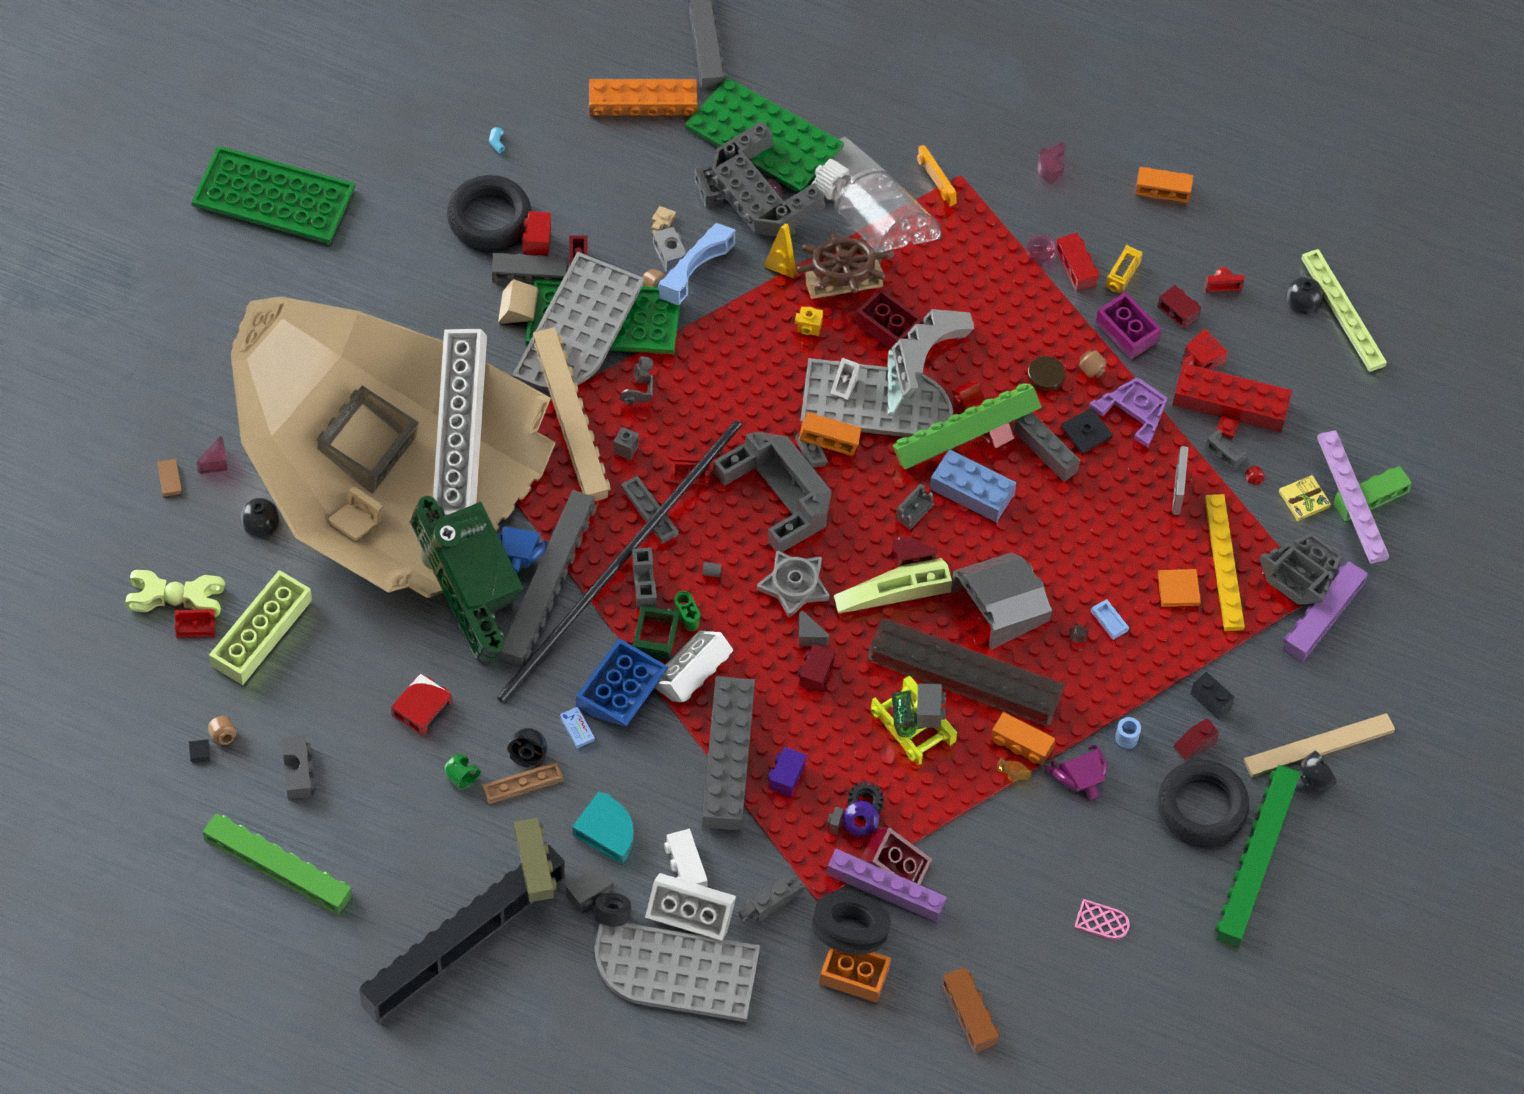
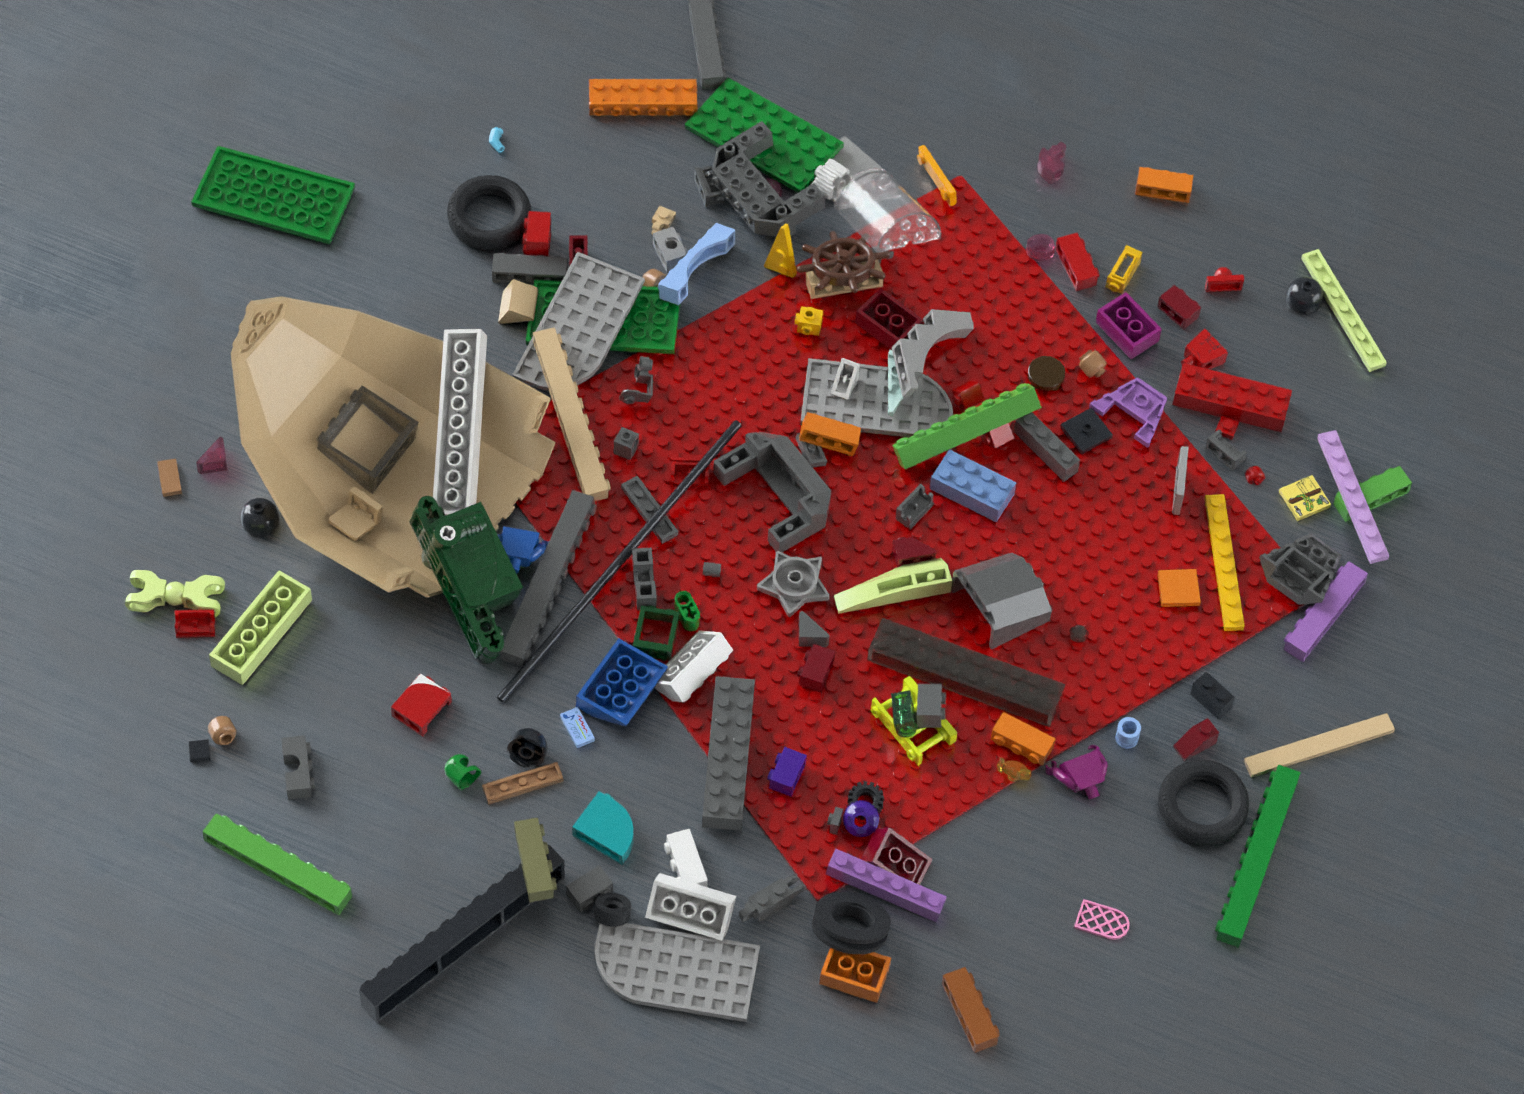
(1109, 619): light blue tile -> none
(1316, 772): black cylinder -> none

